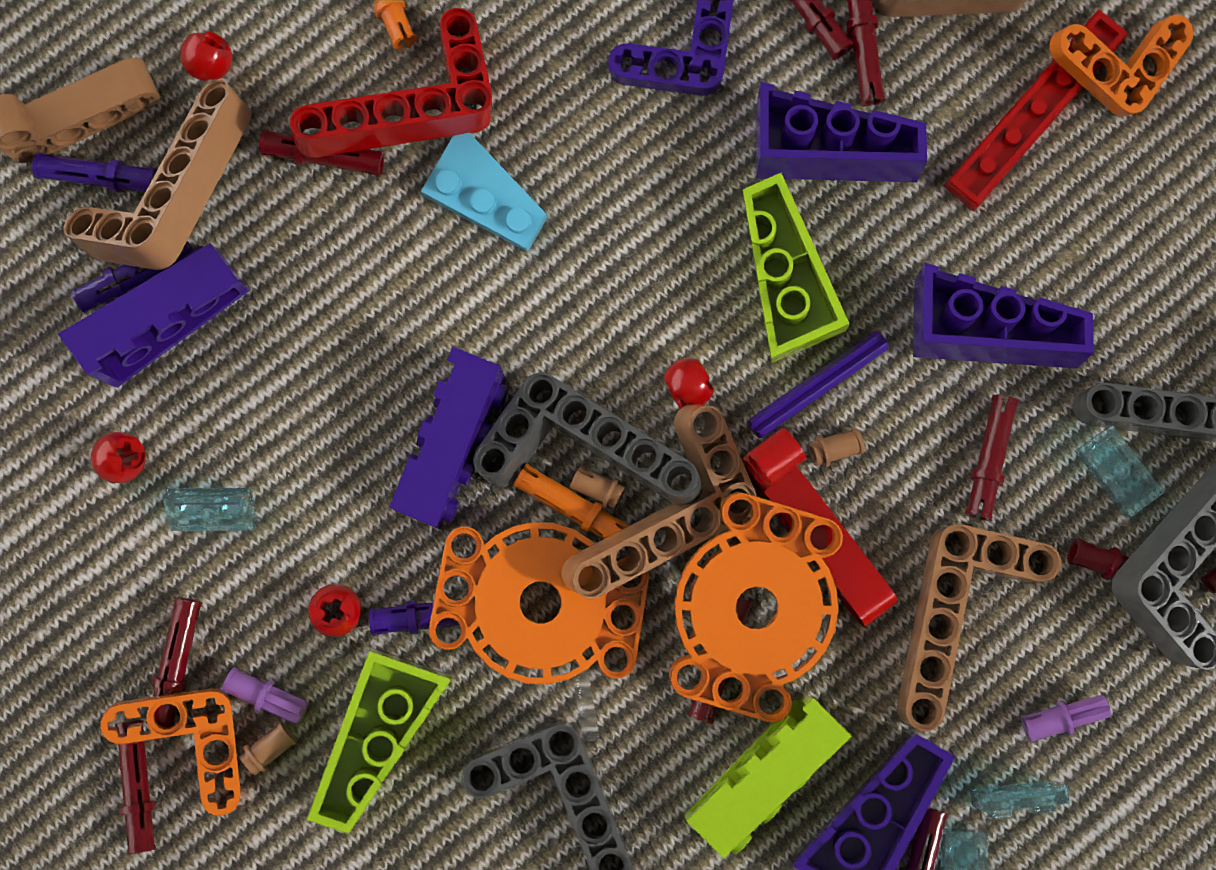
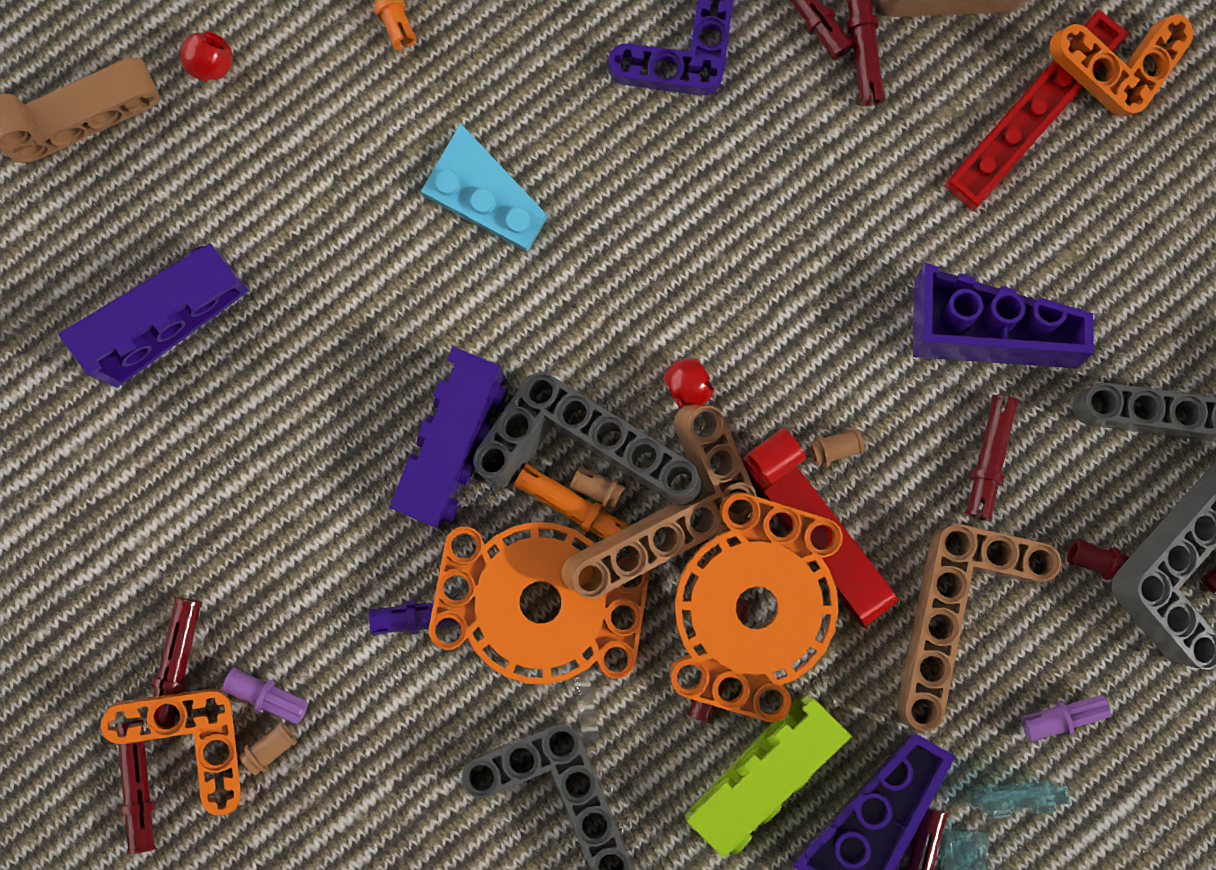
(90, 296): dark purple pin -> none
(113, 175): dark purple pin -> none
(118, 457): red piece -> none
(177, 192): medium nougat beam -> none
(210, 509): clear light blue plate -> none
(283, 146): dark red pin -> none
(319, 614): red piece -> none
(379, 723): lime wedge -> none
(407, 104): red beam -> none
(791, 279): lime wedge -> none
(817, 384): dark purple axle -> none
(834, 141): dark purple wedge -> none
(1119, 471): clear light blue plate -> none

